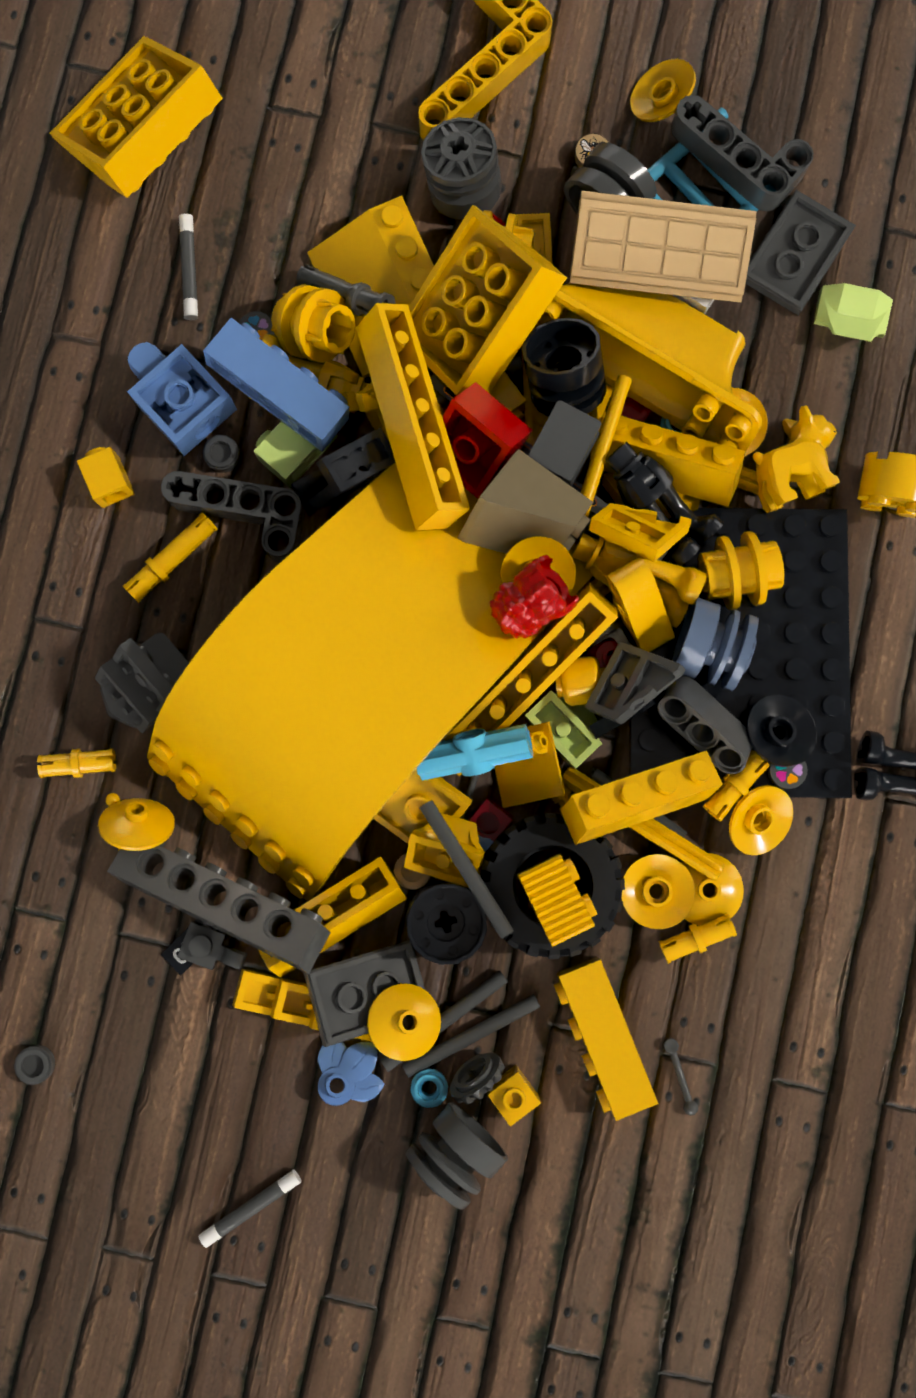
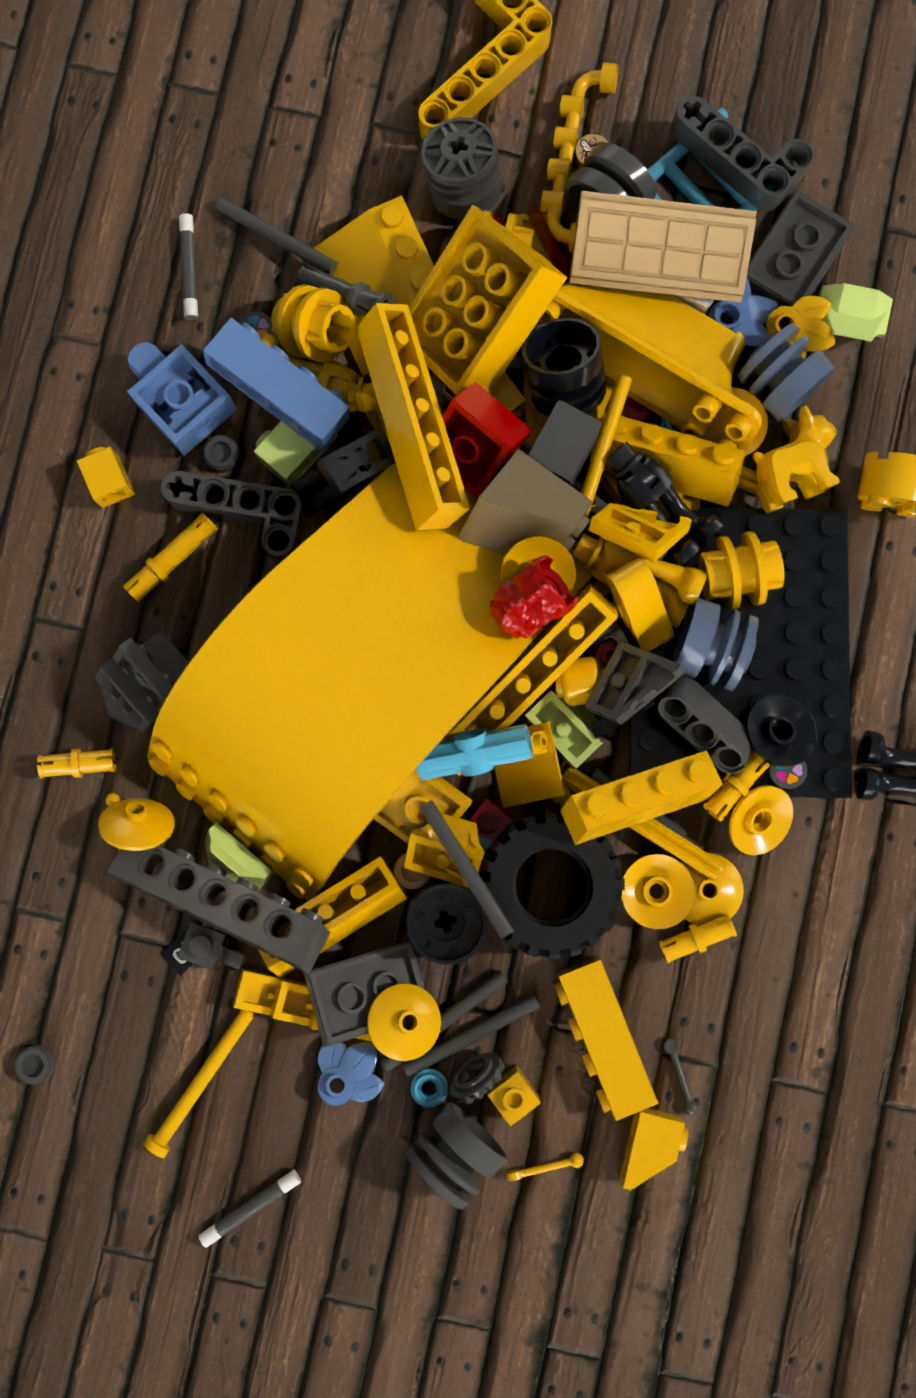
(137, 115): yellow slope -> none
(157, 1143): none -> yellow bar
(234, 858): none -> yellowish green slope
(276, 235): none -> dark grey bar
(540, 214): none -> red piece
(557, 899): yellow brick -> none
(566, 140): none -> yellow bar
(576, 1160): none -> yellow hinge
(651, 1146): none -> yellow slope
(662, 89): yellow dish -> none
(746, 316): none -> medium blue plate
(785, 371): none -> sand blue wheel
(808, 316): none -> yellow plate

